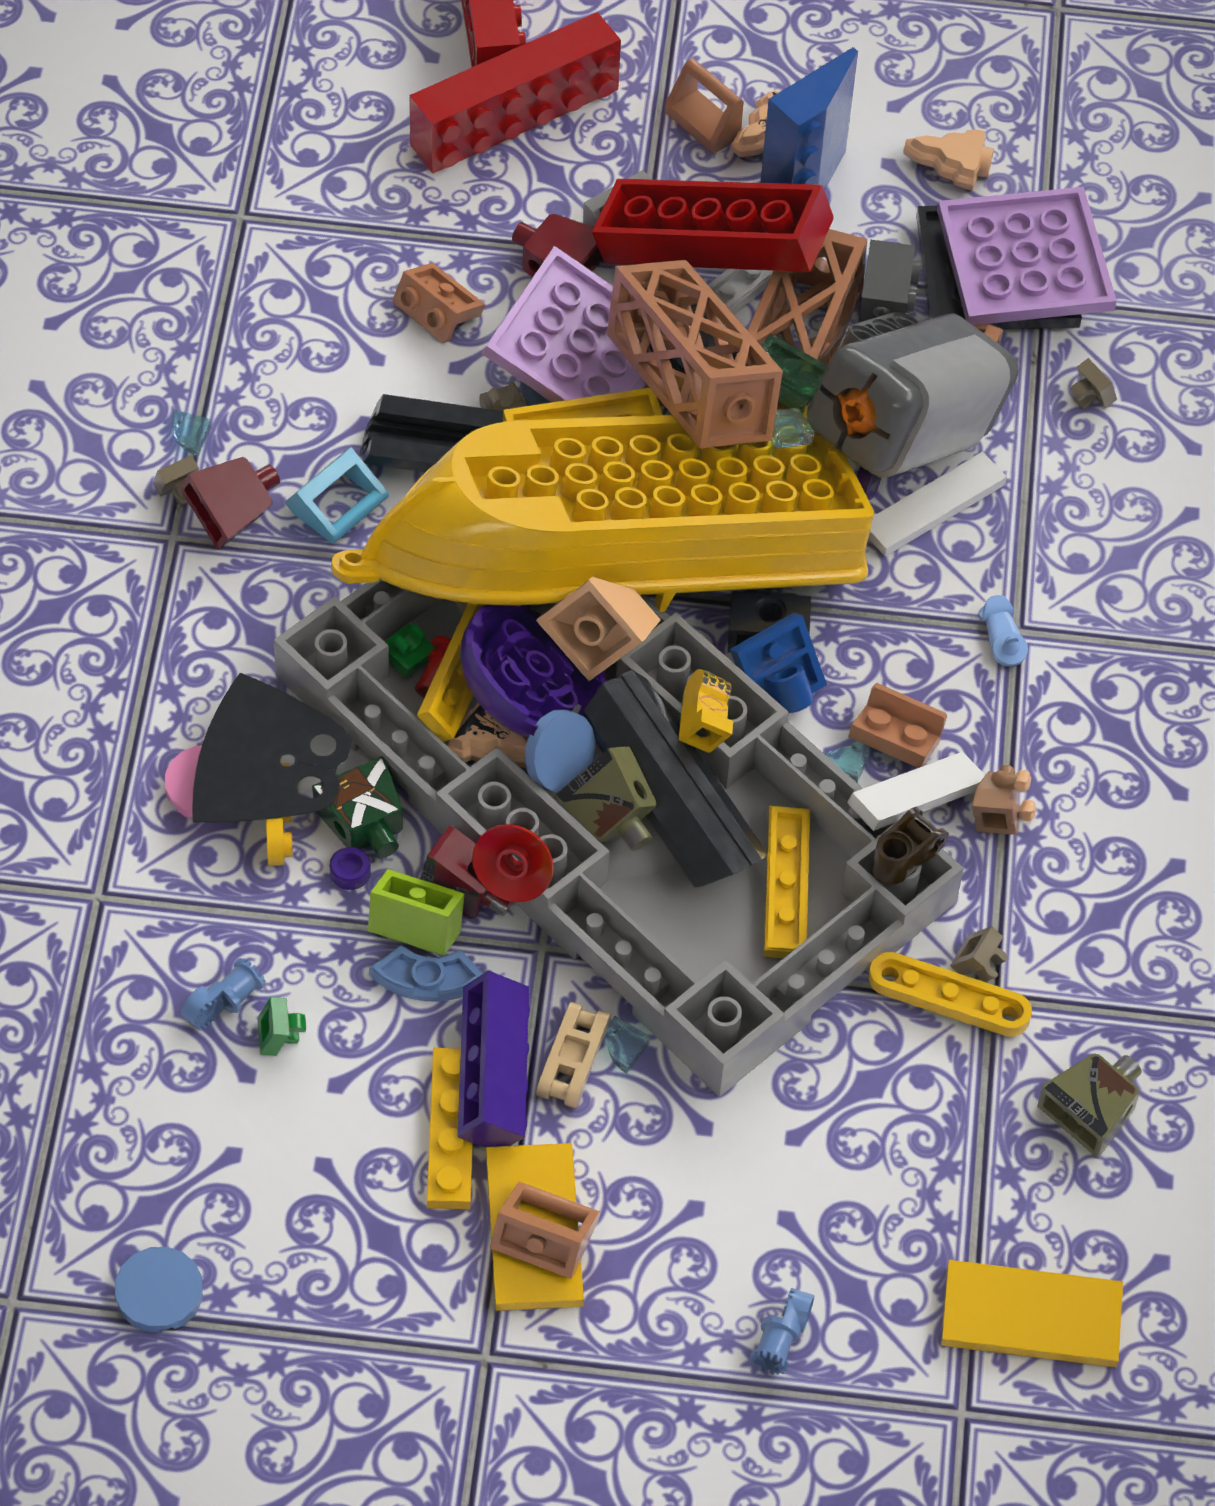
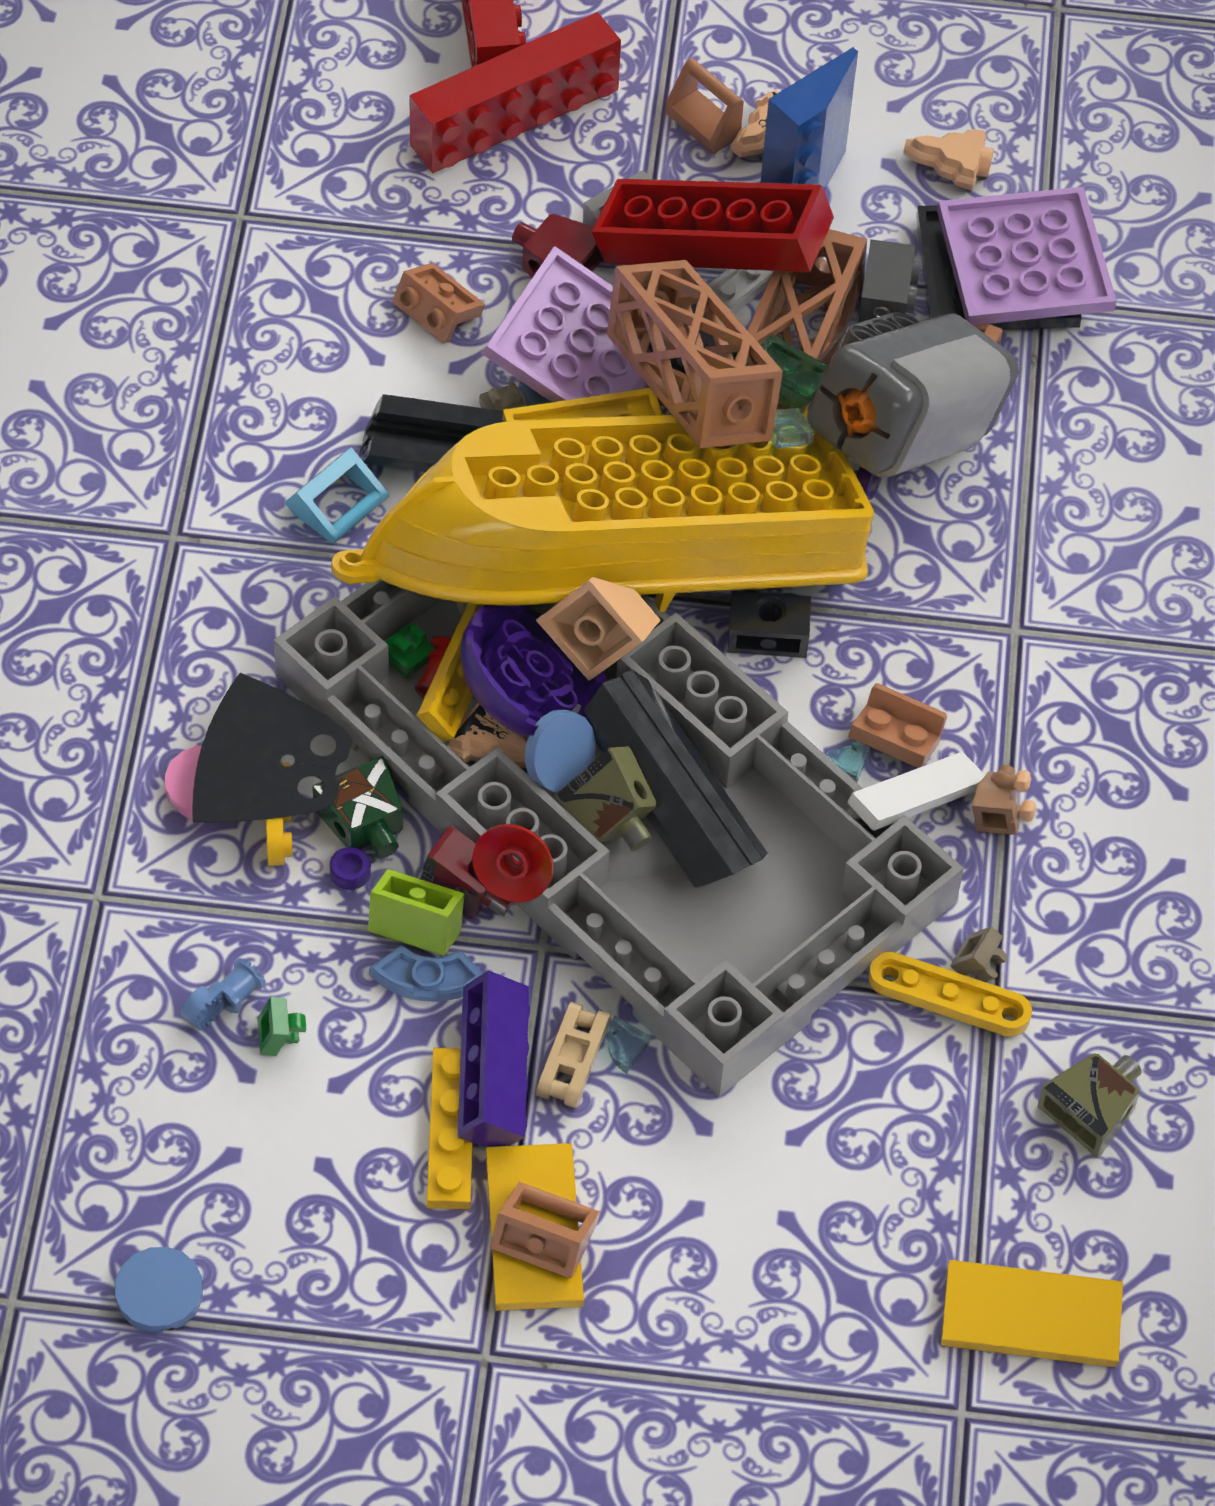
(171, 477): dark tan tile -> none
(190, 431): clear light blue tile -> none
(229, 497): dark red torso -> none
(705, 707): yellow leg -> none
(781, 1332): medium blue connector -> none
(782, 662): blue plate -> none
(786, 880): yellow tile -> none
(911, 842): dark brown piece -> none
(935, 503): white tile -> none
(1005, 640): light blue piece -> none
(1092, 386): dark tan tile -> none

